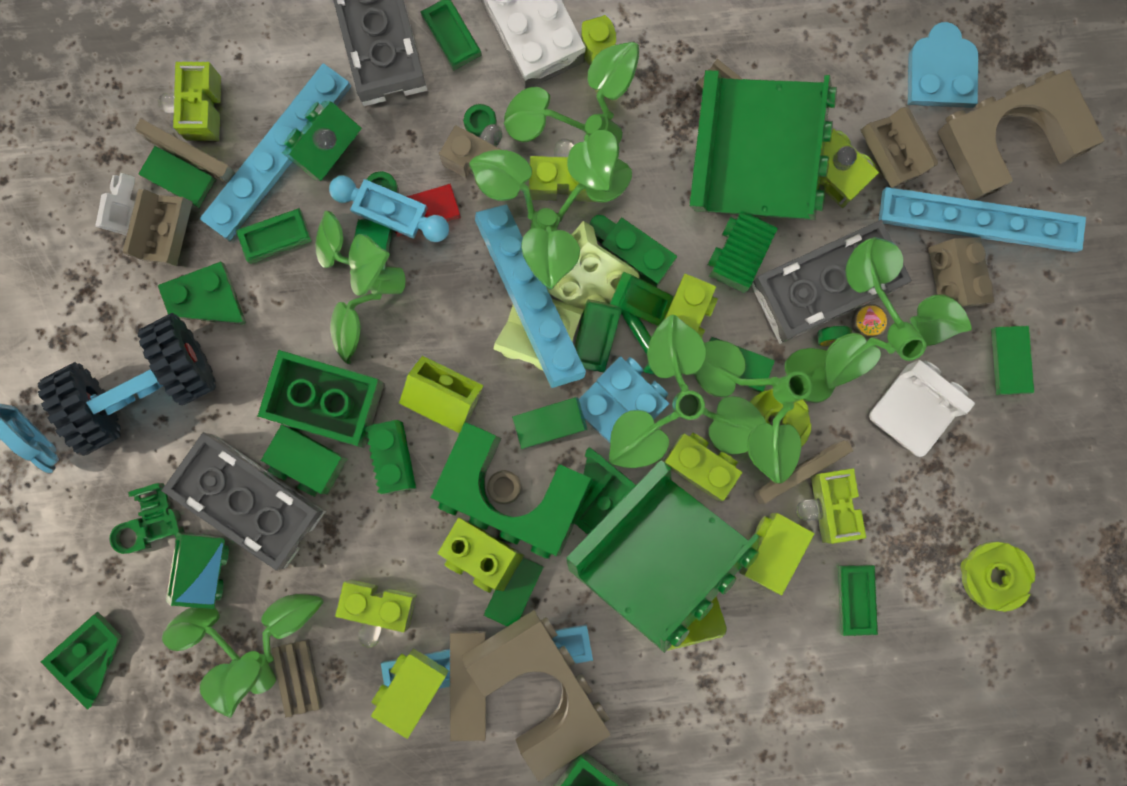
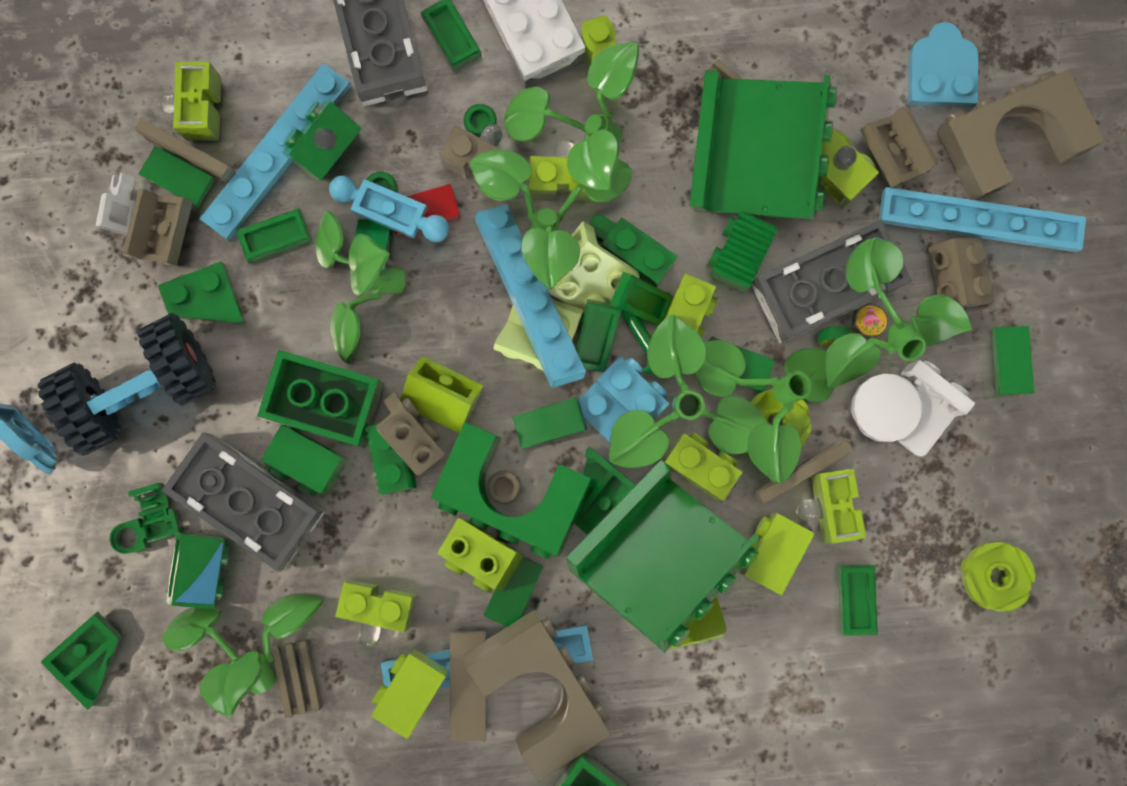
(408, 437): none -> dark tan bracket
(886, 408): none -> white tile

